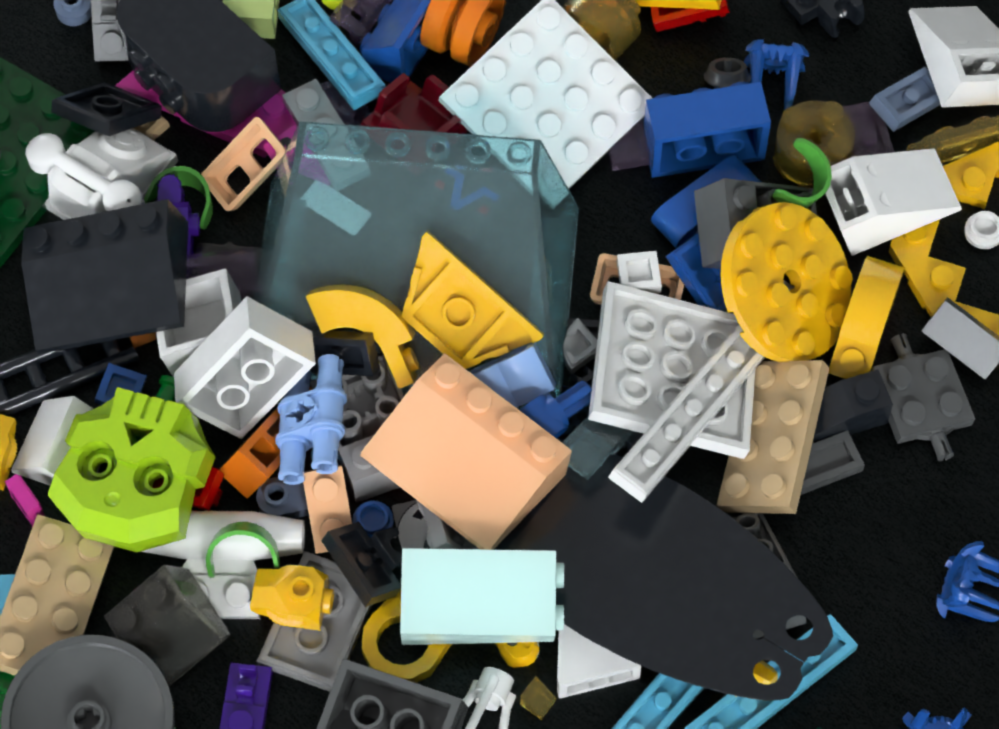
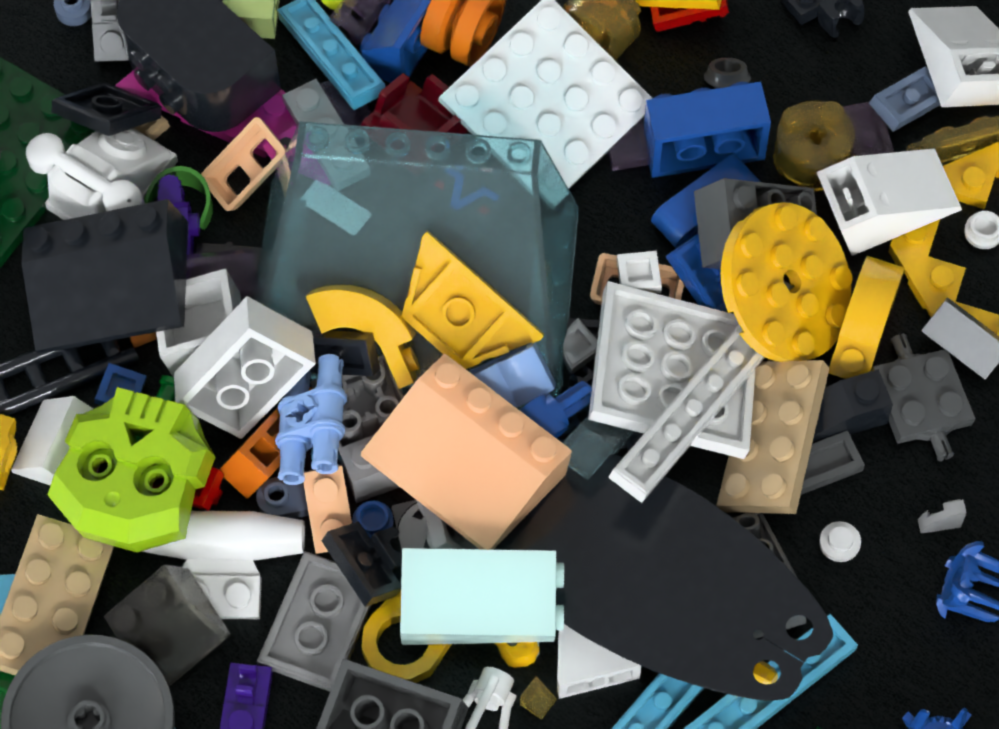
(24, 498): dark pink tile -> none
(242, 528): bright green helmet -> none
(292, 596): yellow hand -> none
(777, 58): blue piece -> none
(821, 175): bright green helmet -> none
(840, 541): none -> white plate
(949, 518): none -> light grey tile

